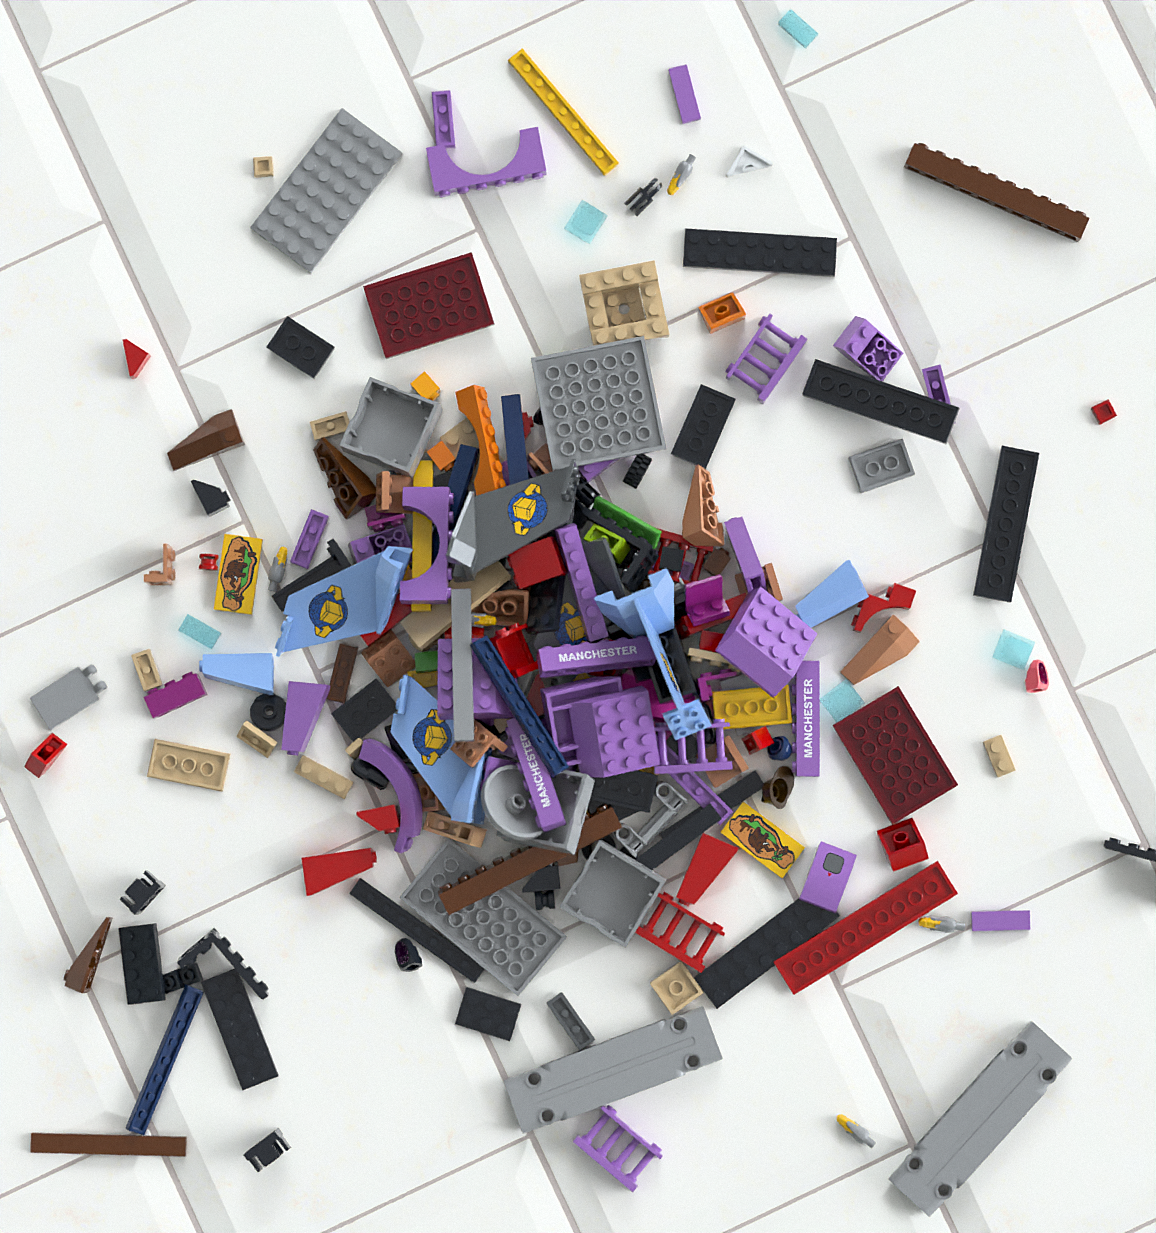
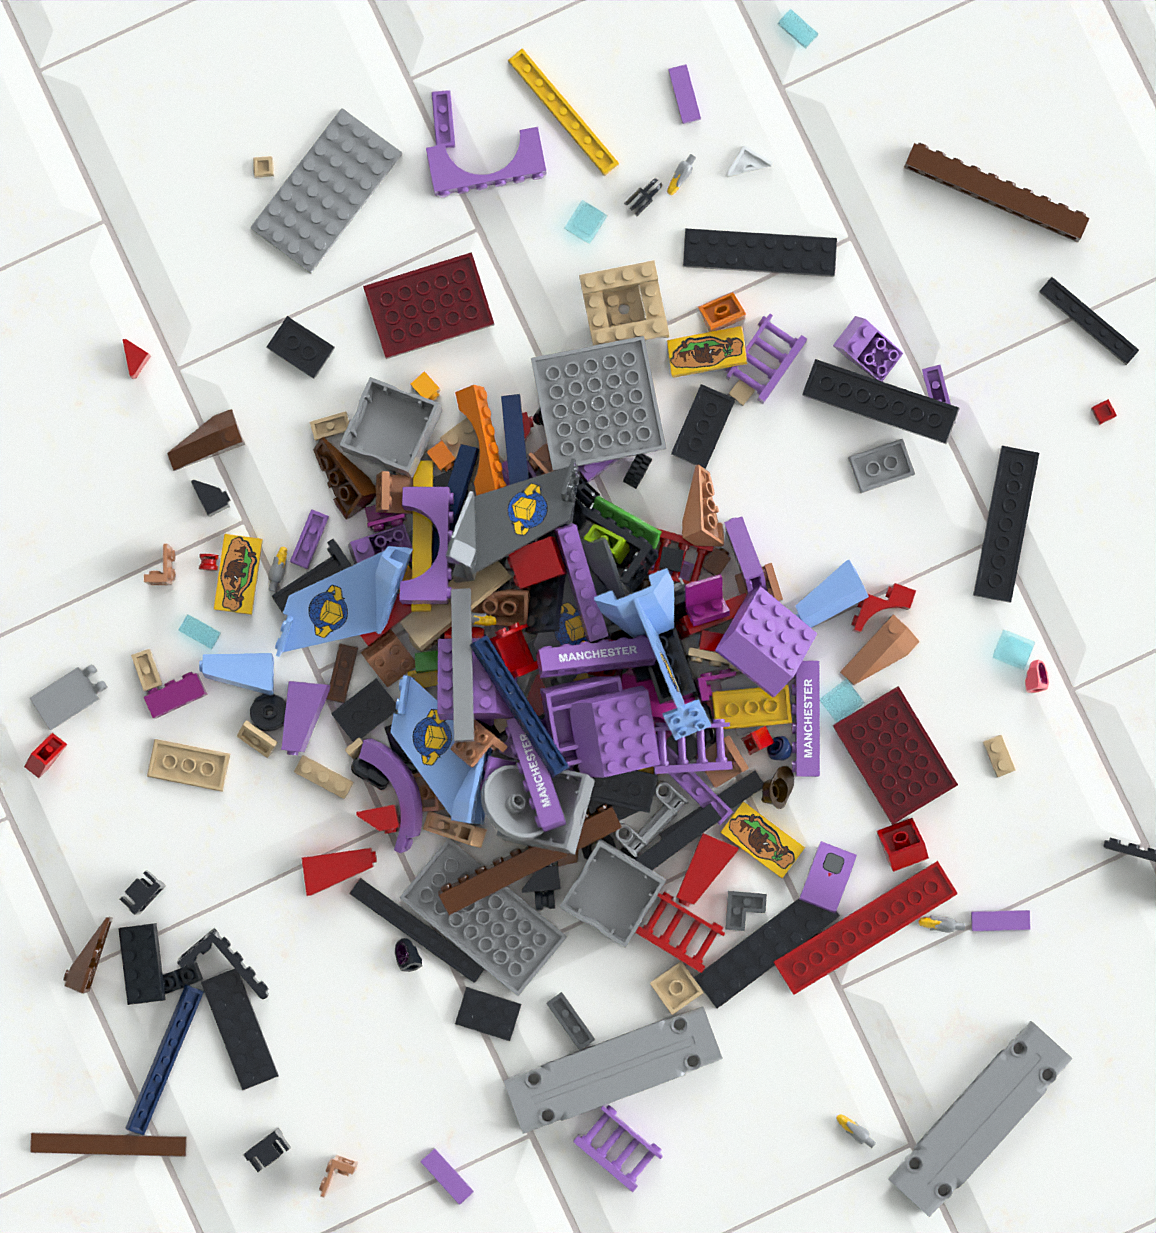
(344, 1166): none -> nougat bracket
(447, 1176): none -> medium lavender tile
(707, 351): none -> tile
(738, 904): none -> dark grey plate
(741, 392): none -> tan tile
(1089, 320): none -> black tile

